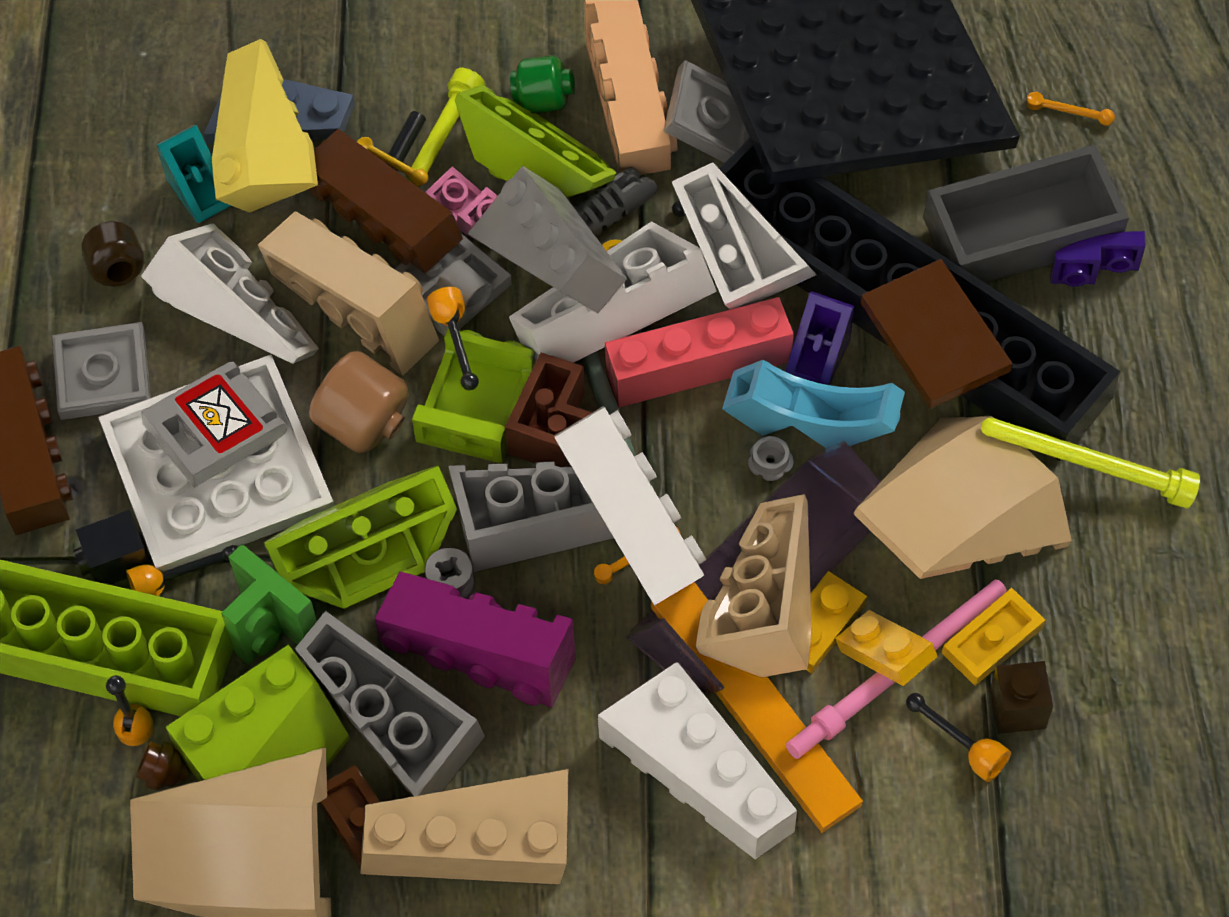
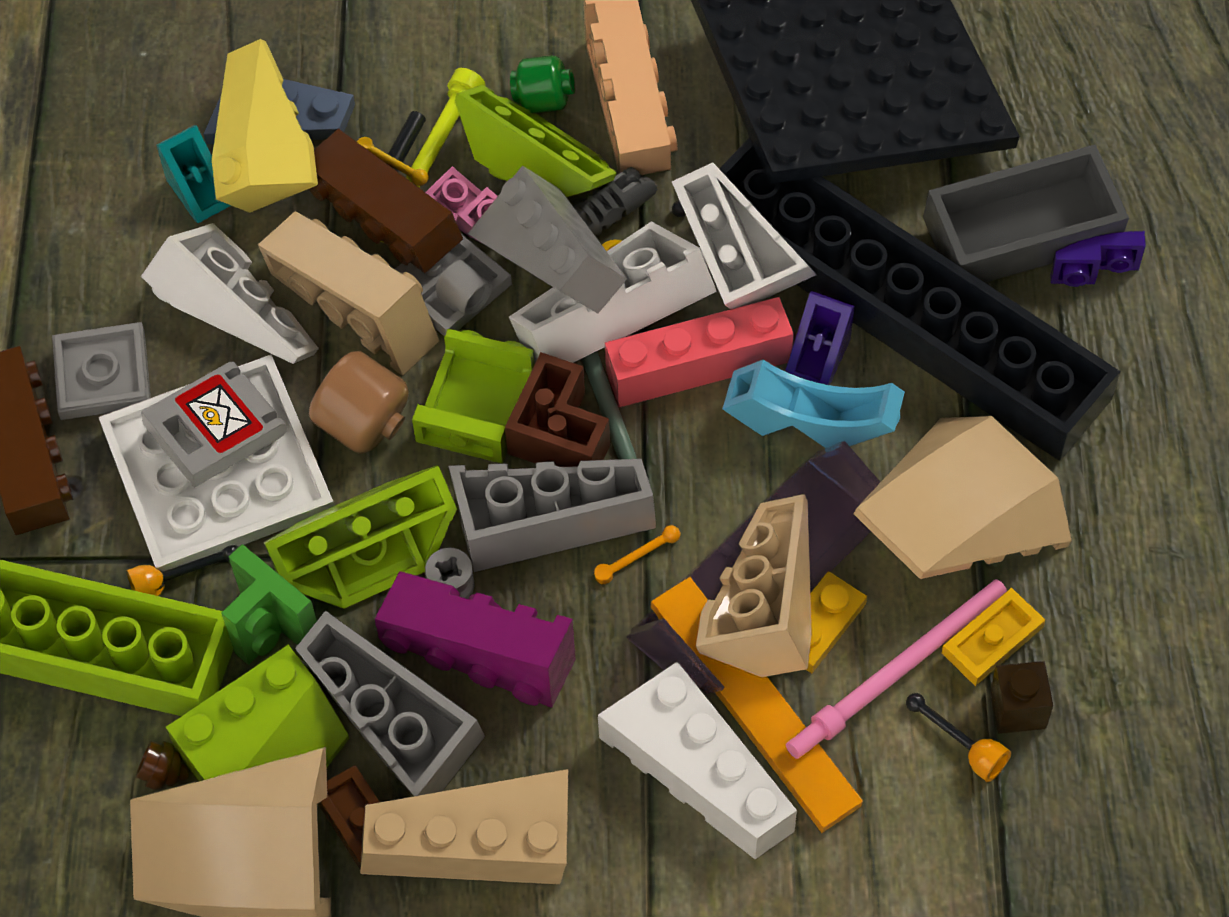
(110, 548): black brick -> none
(112, 253): dark brown head -> none
(129, 716): light orange hinge -> none
(448, 308): hinge -> none
(629, 504): white wedge -> none
(704, 113): light grey plate -> none
(770, 448): light grey plate -> none
(886, 647): yellow plate -> none
(936, 333): reddish brown tile -> none
(1036, 101): light orange hinge -> none
(1177, 486): neon yellow piece -> none

